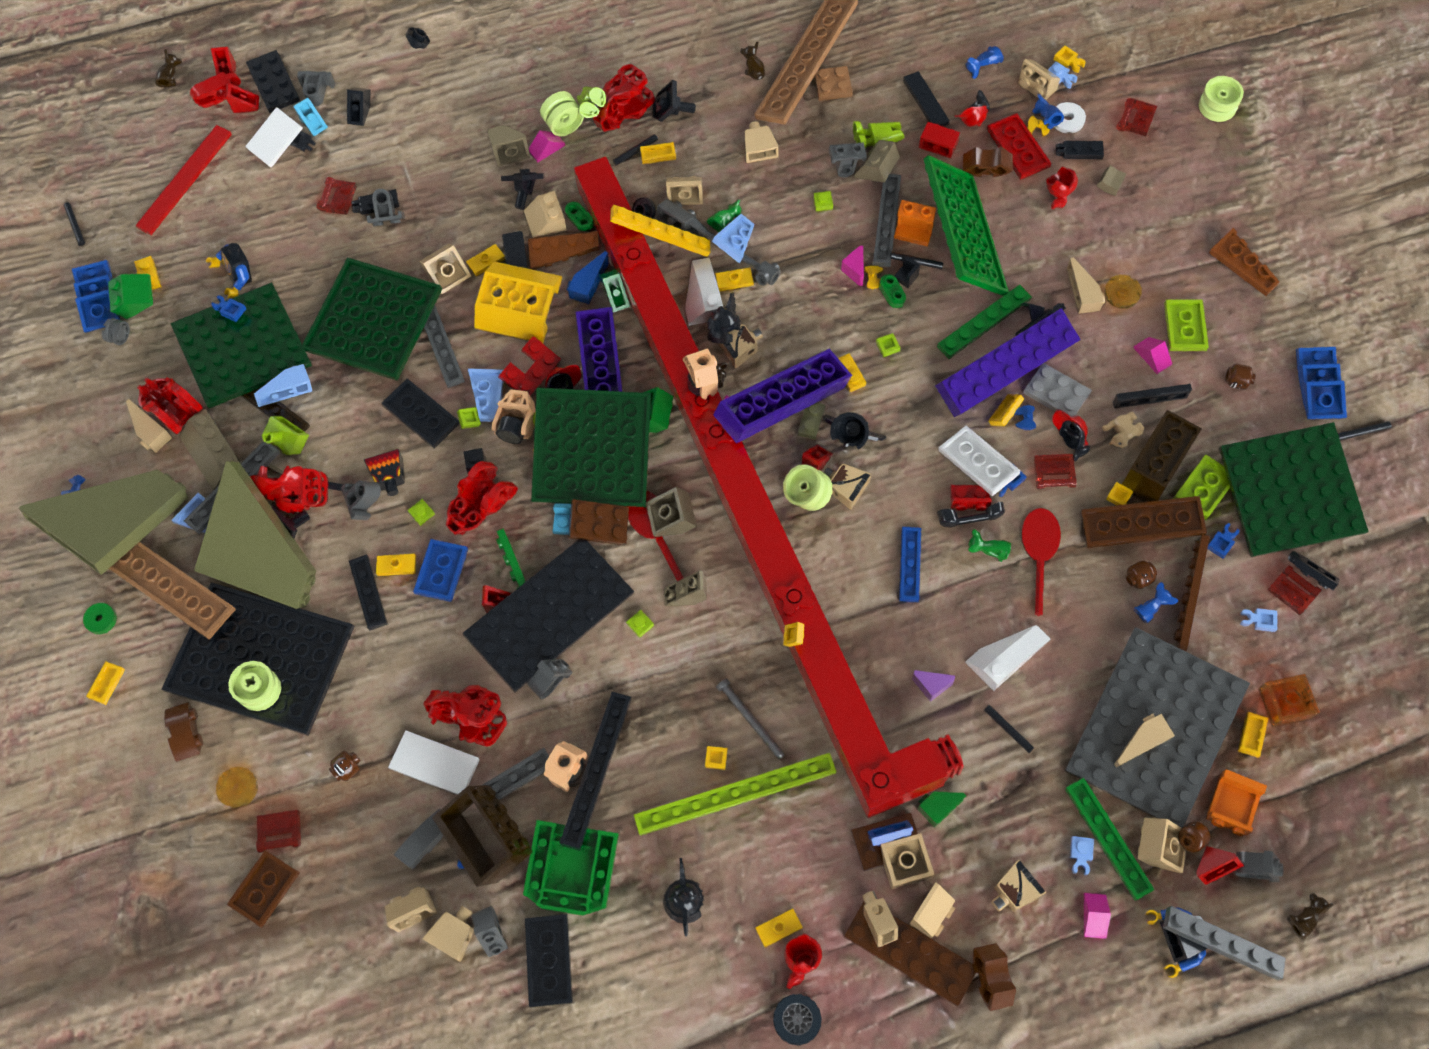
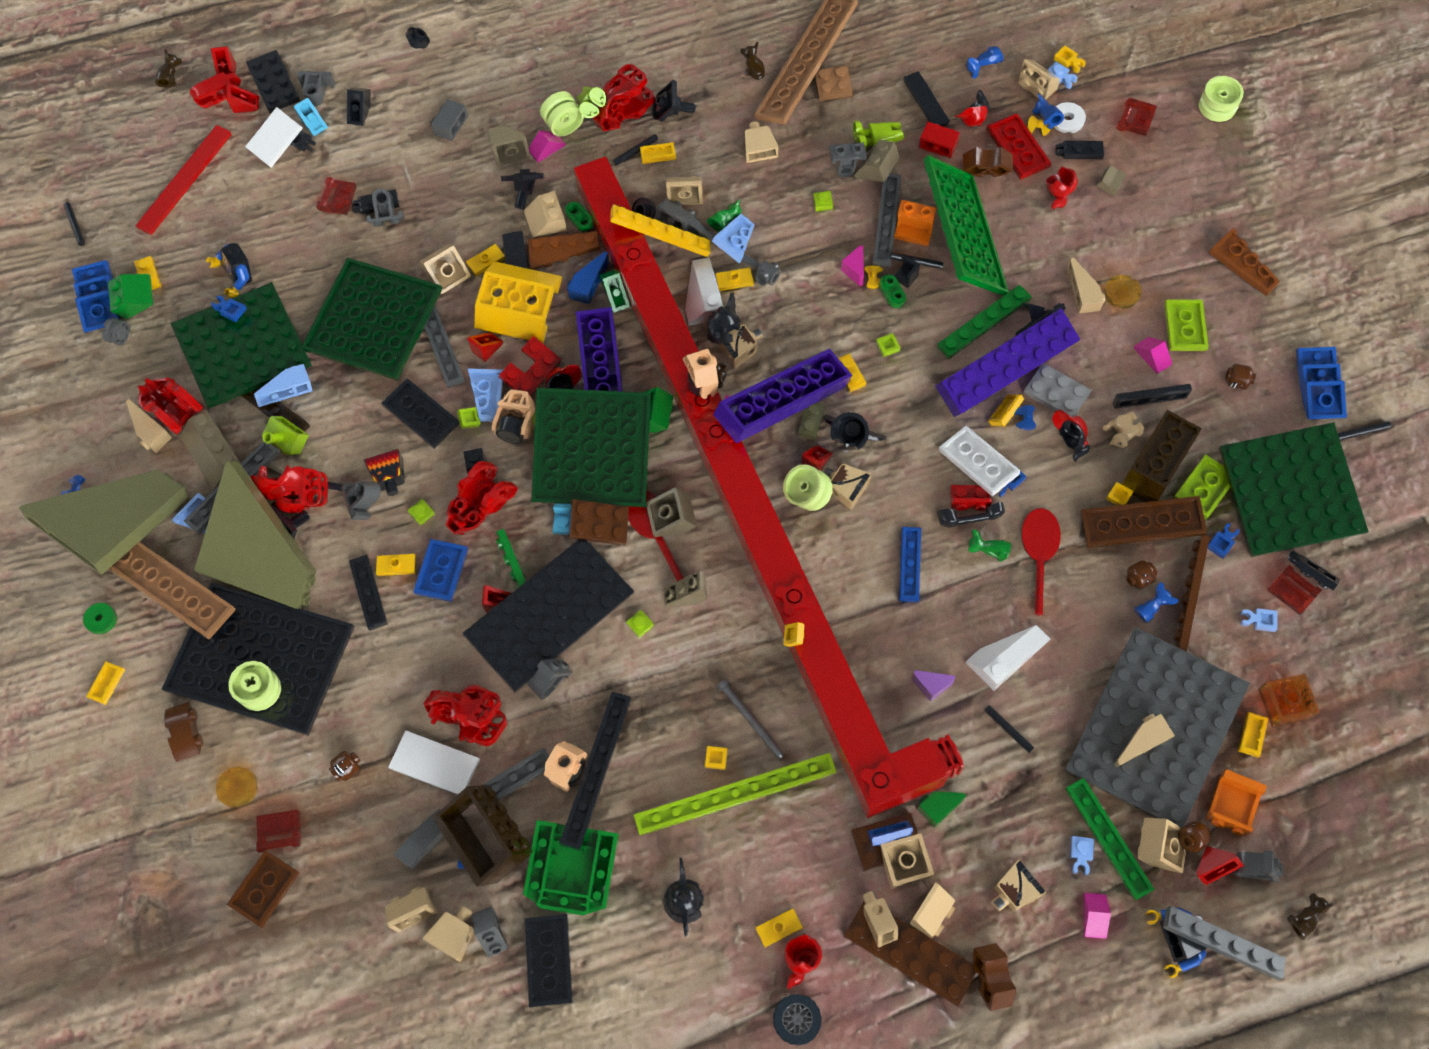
(449, 120): none -> dark grey brick
(484, 345): none -> red slope
(1054, 465): clear red plate -> none

